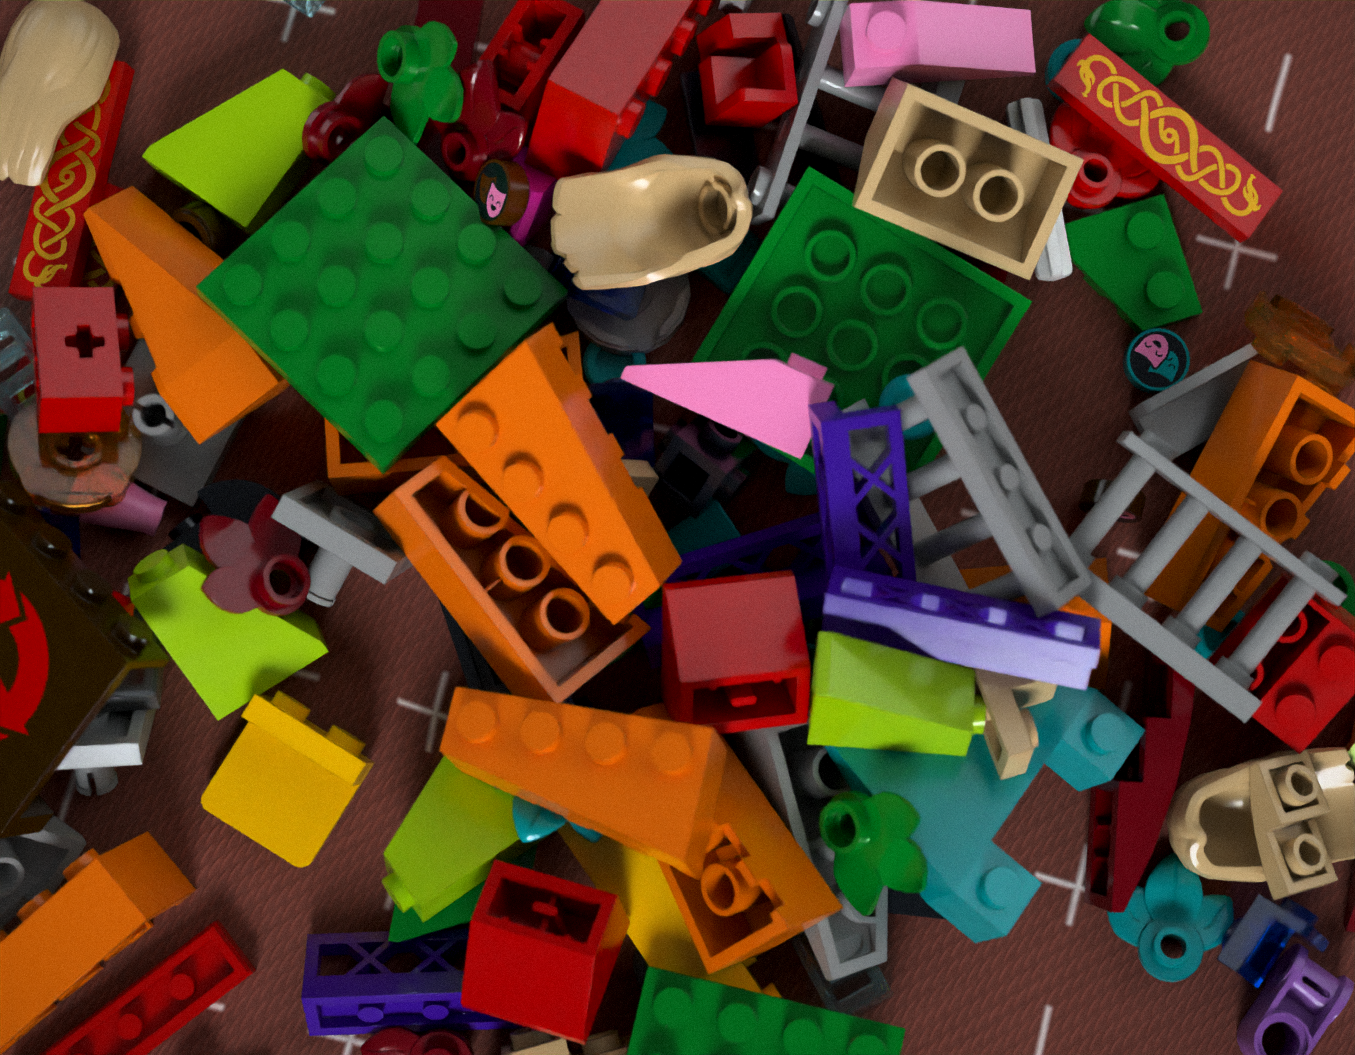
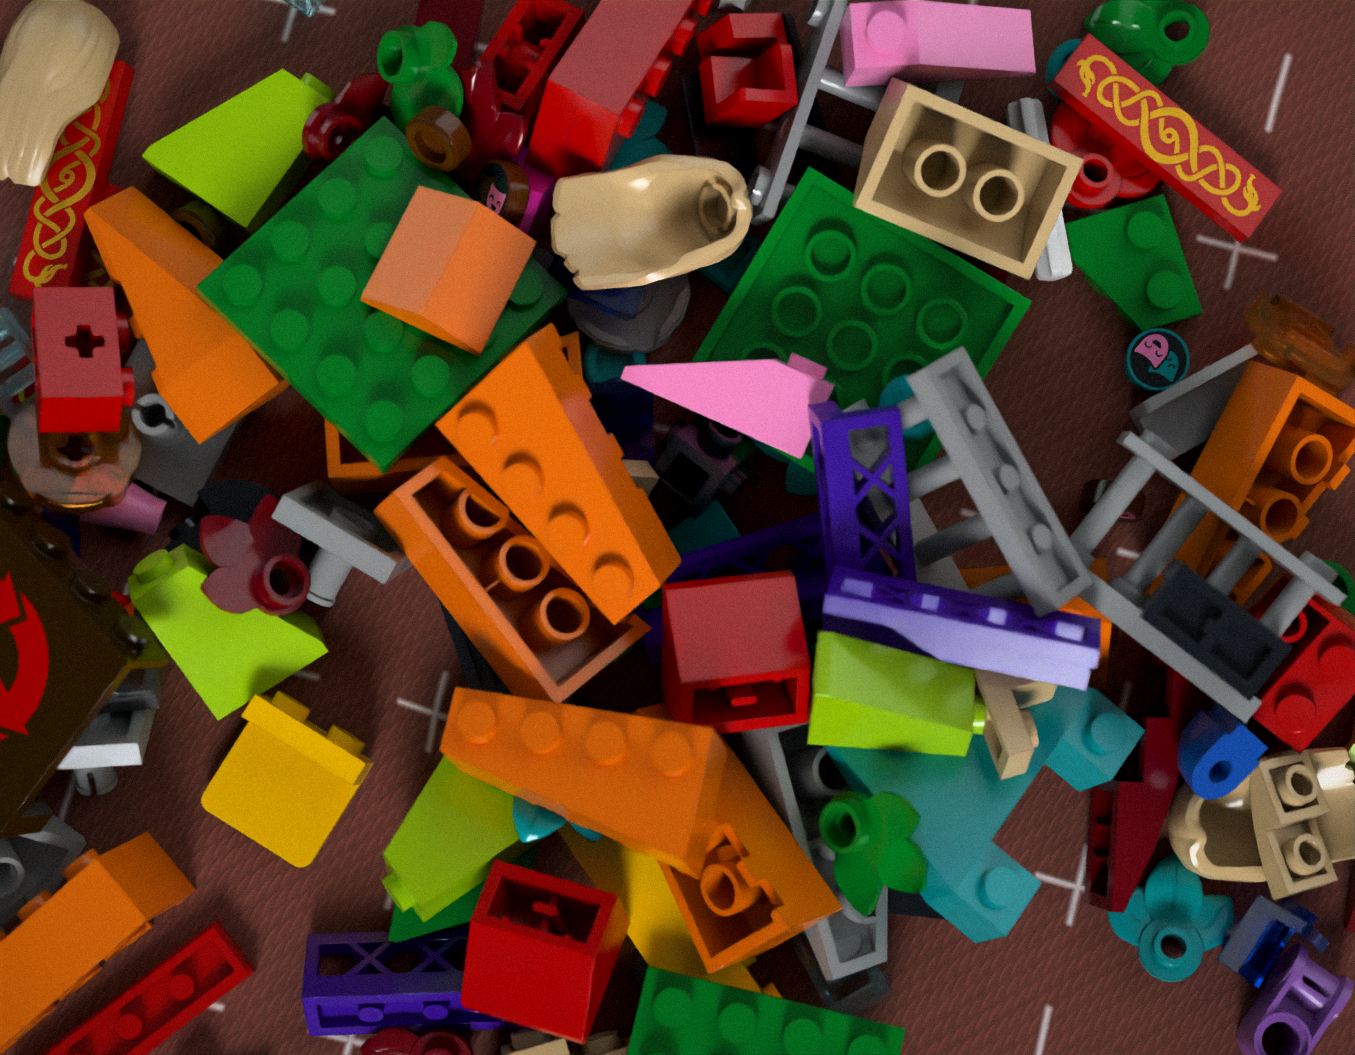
(438, 138): none -> reddish brown tile
(450, 268): none -> orange slope
(1213, 629): none -> black hinge
(1216, 753): none -> blue piece

